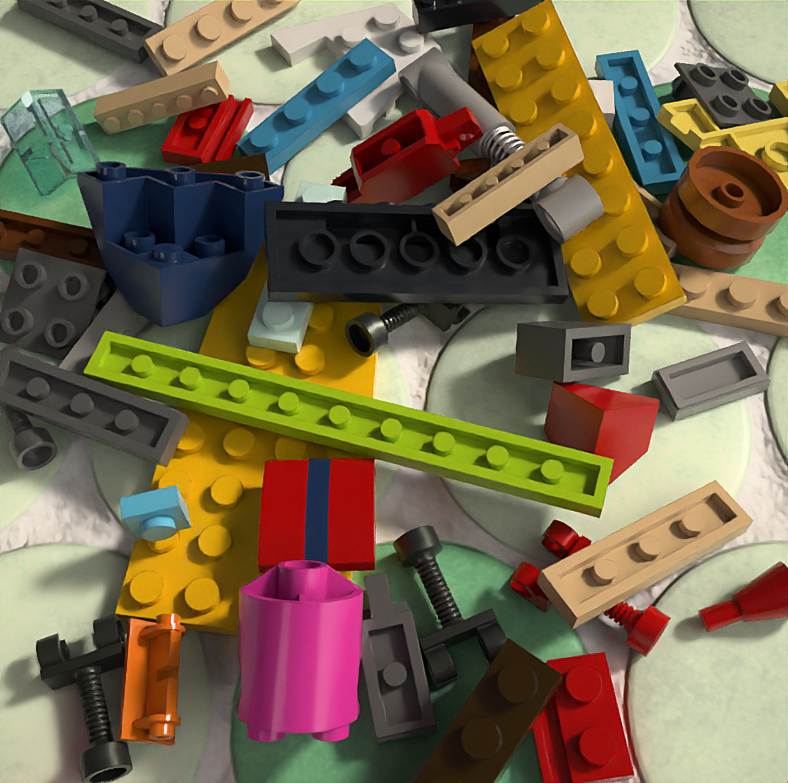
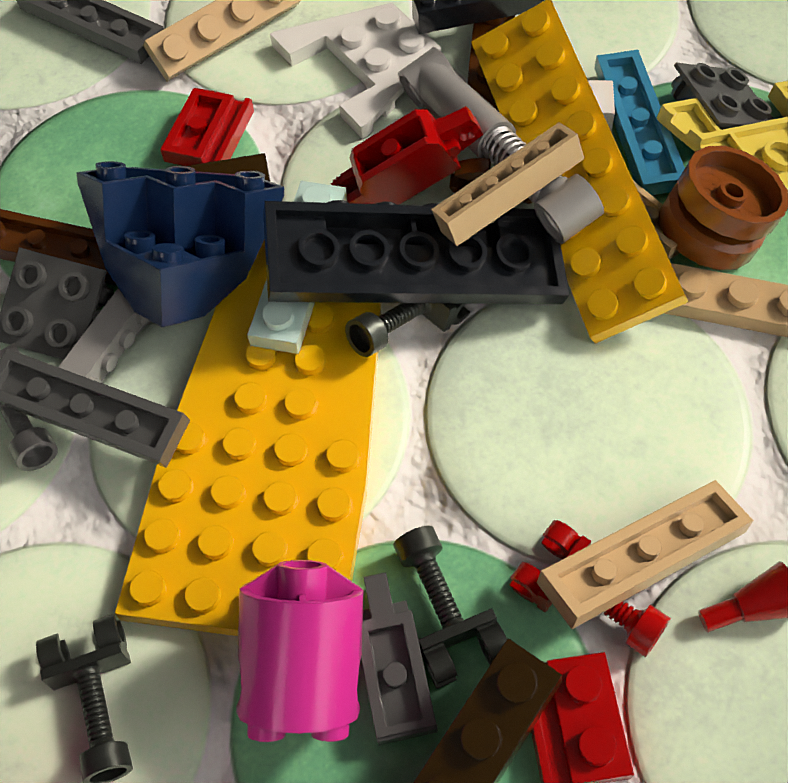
(49, 138): clear light blue panel -> none
(151, 680): orange hinge -> none
(155, 513): medium azure plate -> none
(162, 98): tan piece -> none
(318, 105): dark azure plate -> none
(318, 513): red slope -> none
(354, 423): lime plate -> none
(572, 350): dark grey slope -> none
(601, 422): red slope -> none
(710, 380): light grey tile -> none

